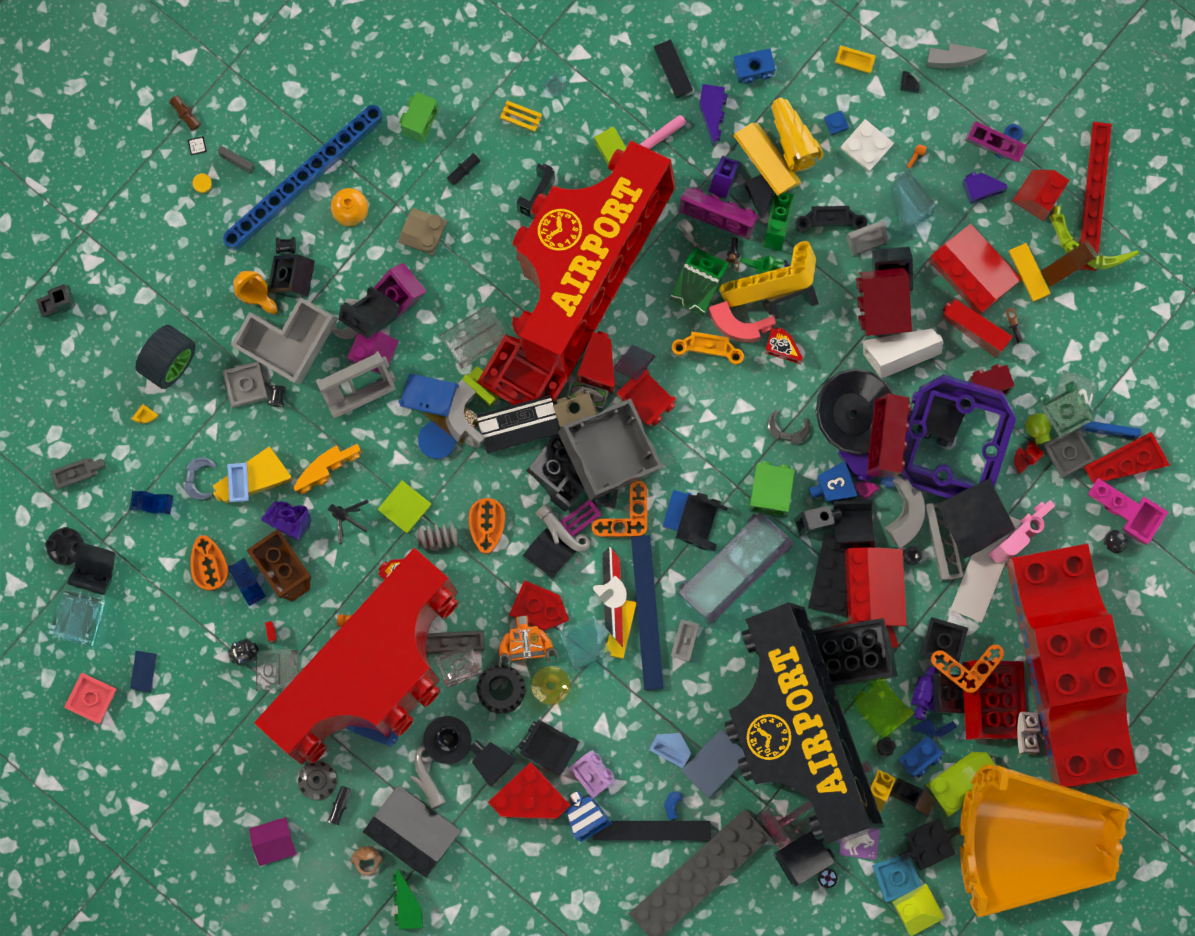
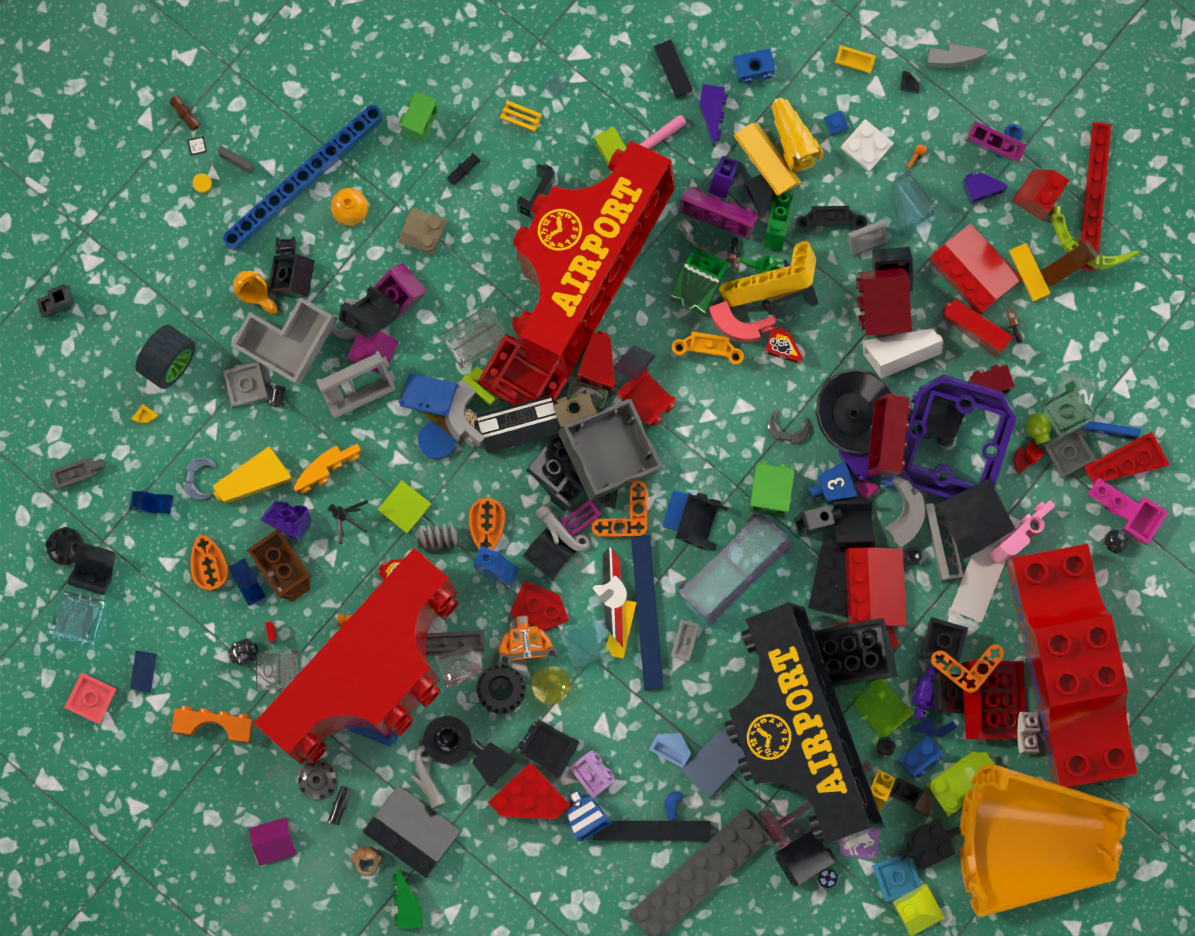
(188, 721): none -> orange arch
(238, 482): light blue tile -> none
(495, 566): none -> blue slope

